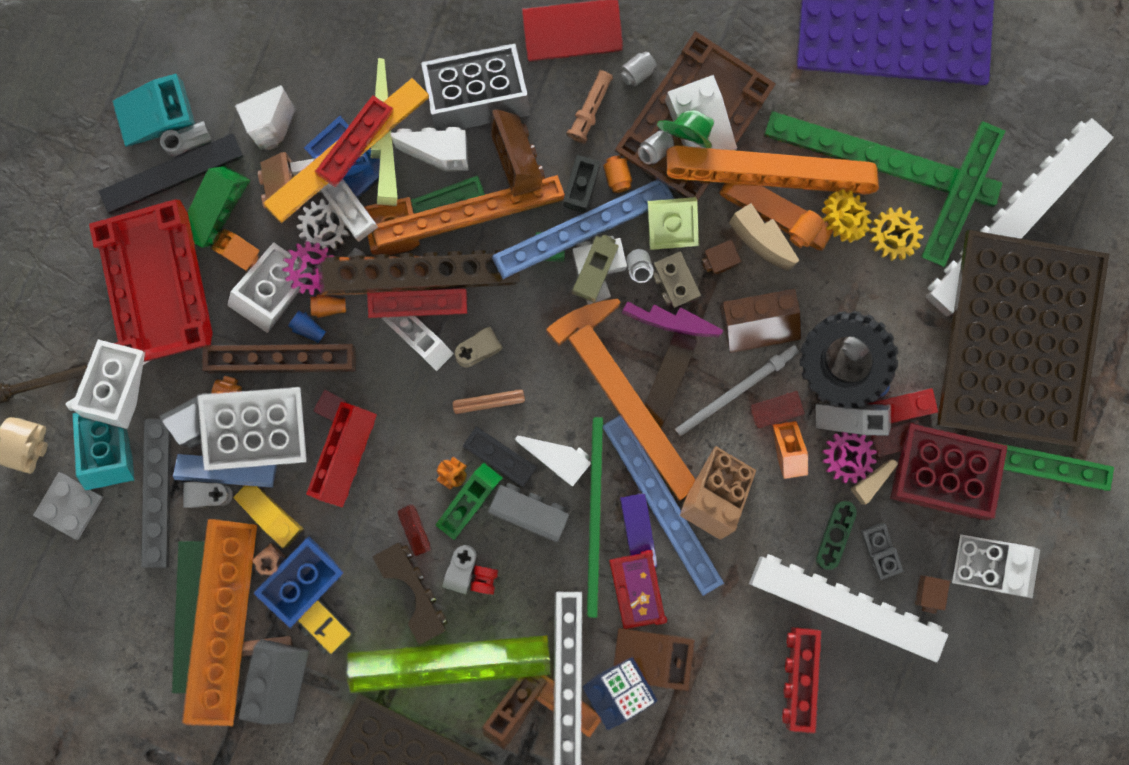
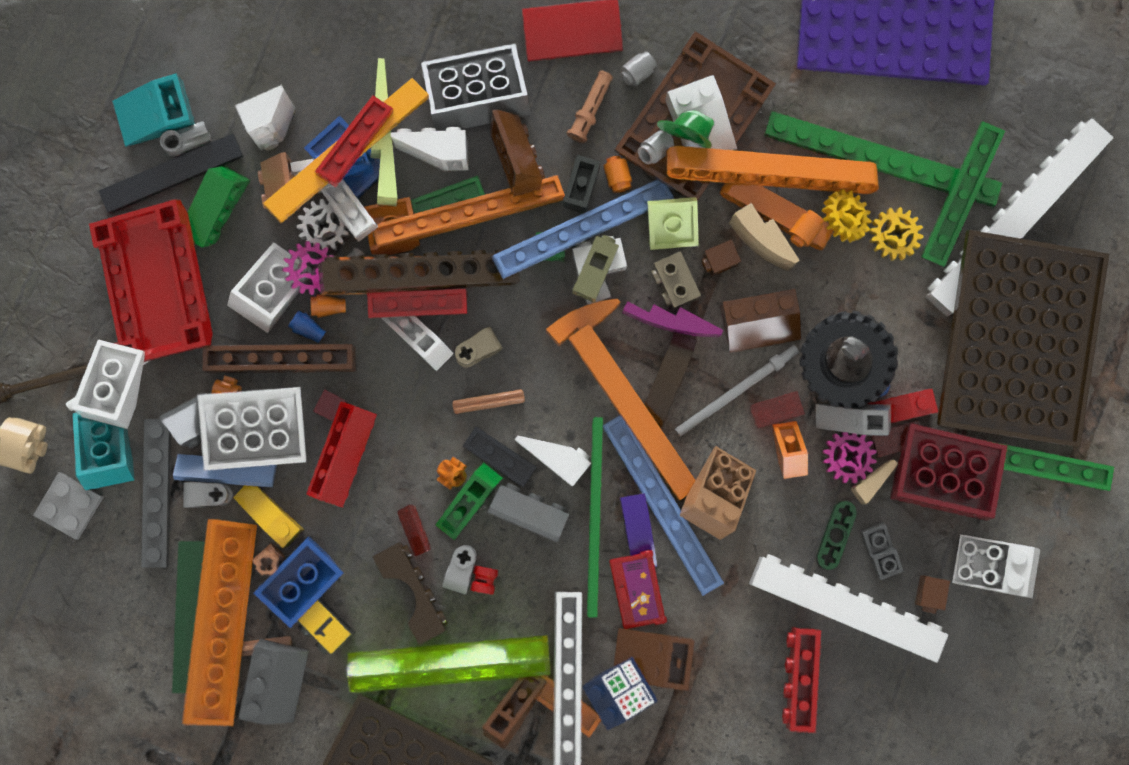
(236, 250): orange slope -> none
(639, 266): light grey brick -> none

